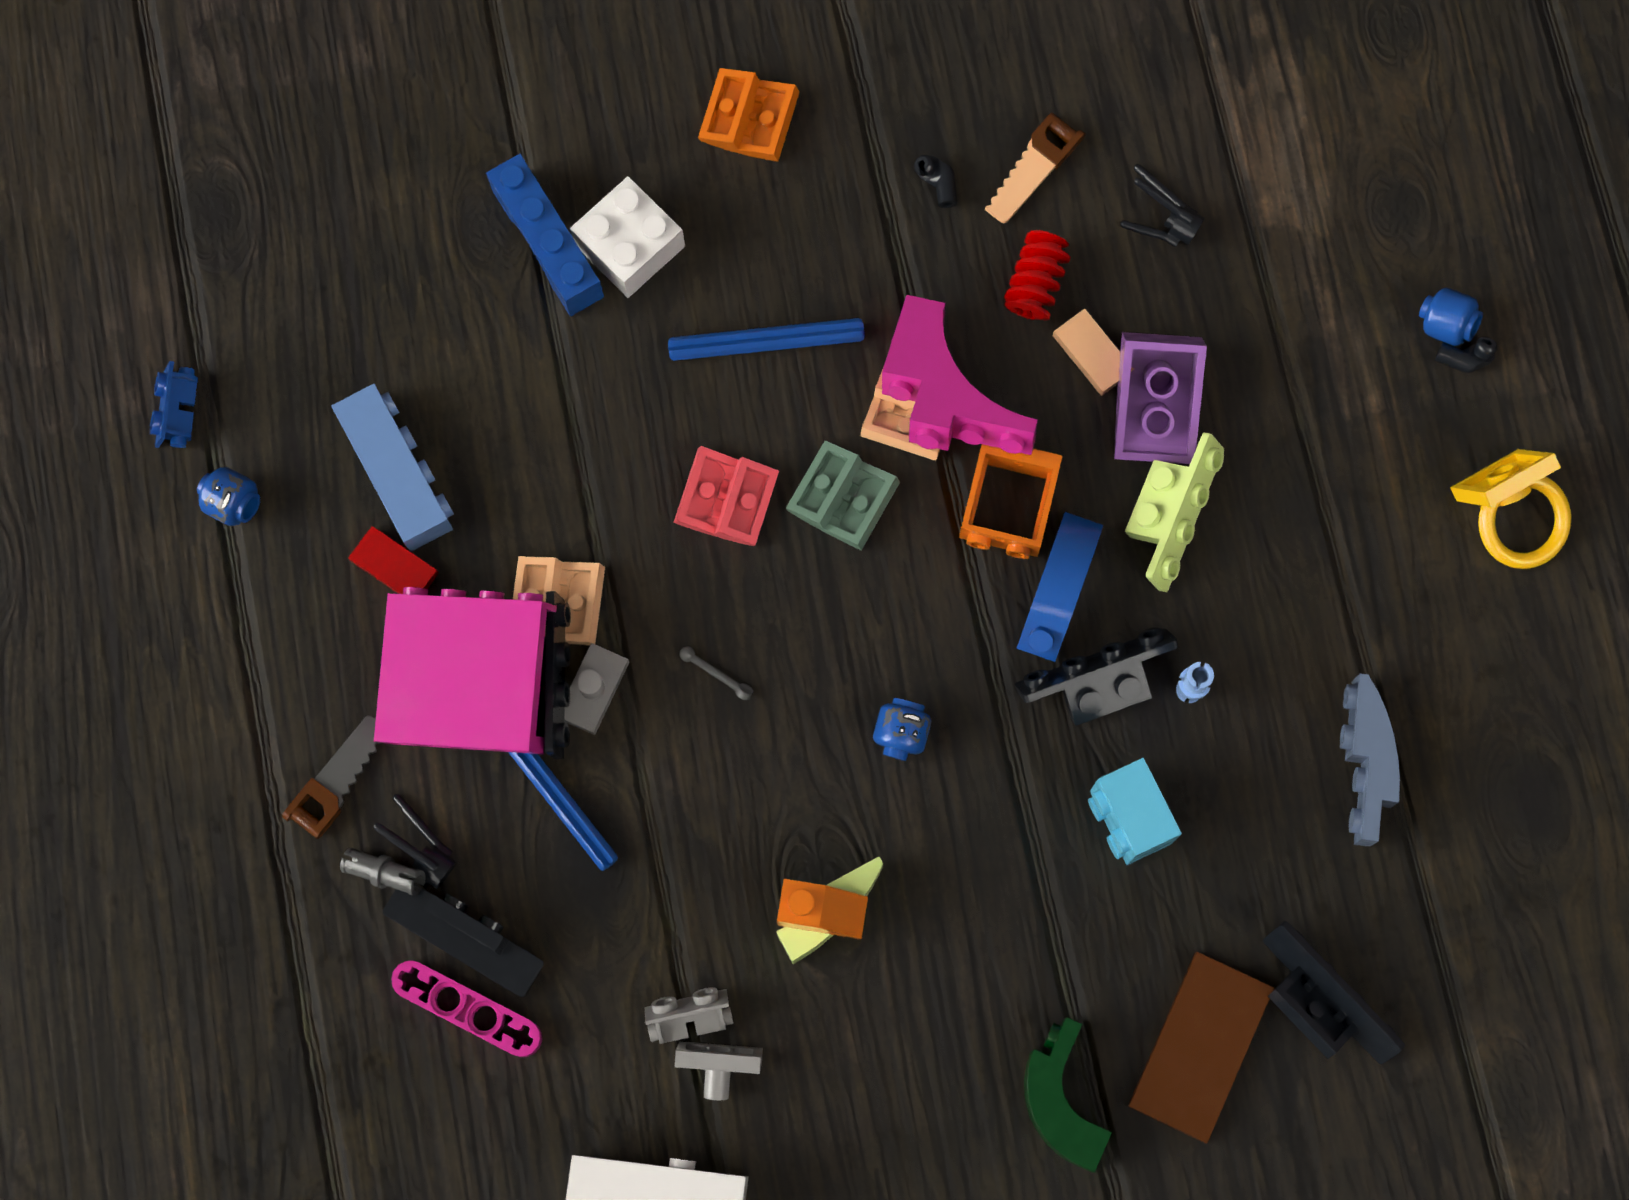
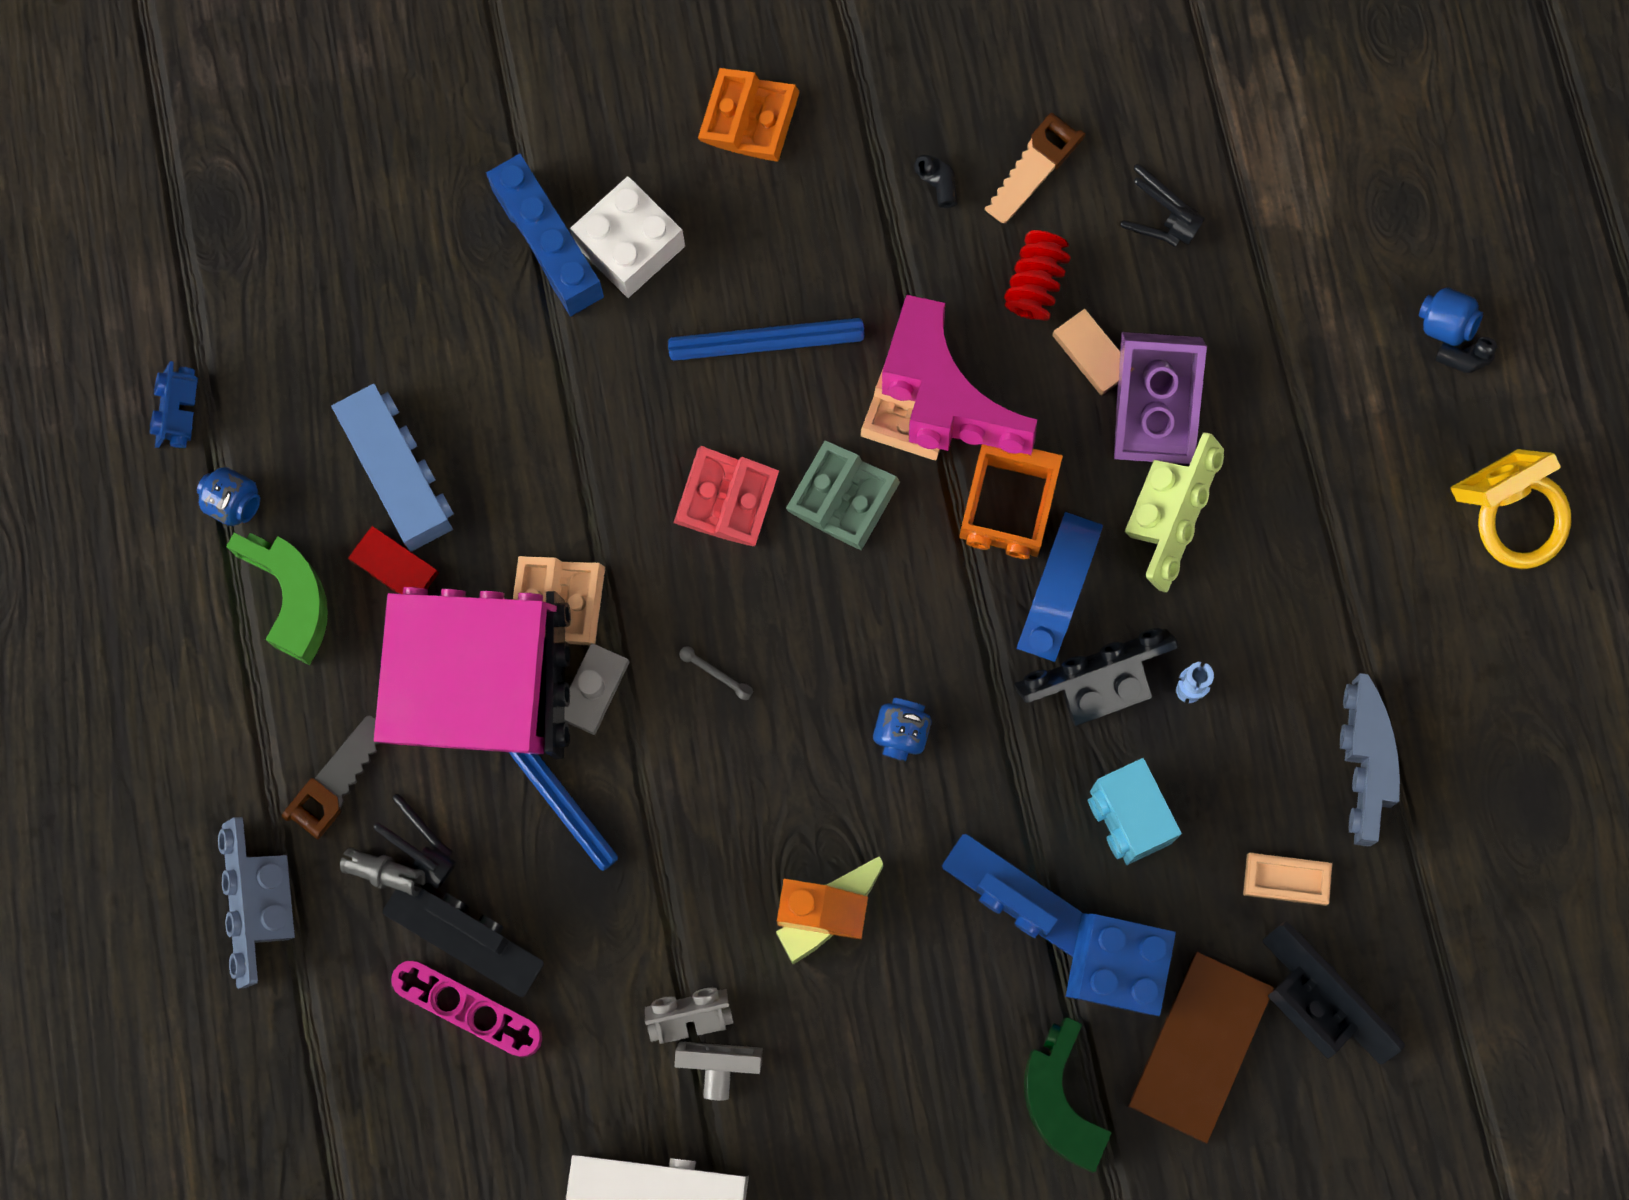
(257, 901): none -> sand blue bracket
(304, 603): none -> bright green arch
(1014, 892): none -> blue bracket
(1120, 964): none -> blue brick
(1287, 879): none -> light nougat tile

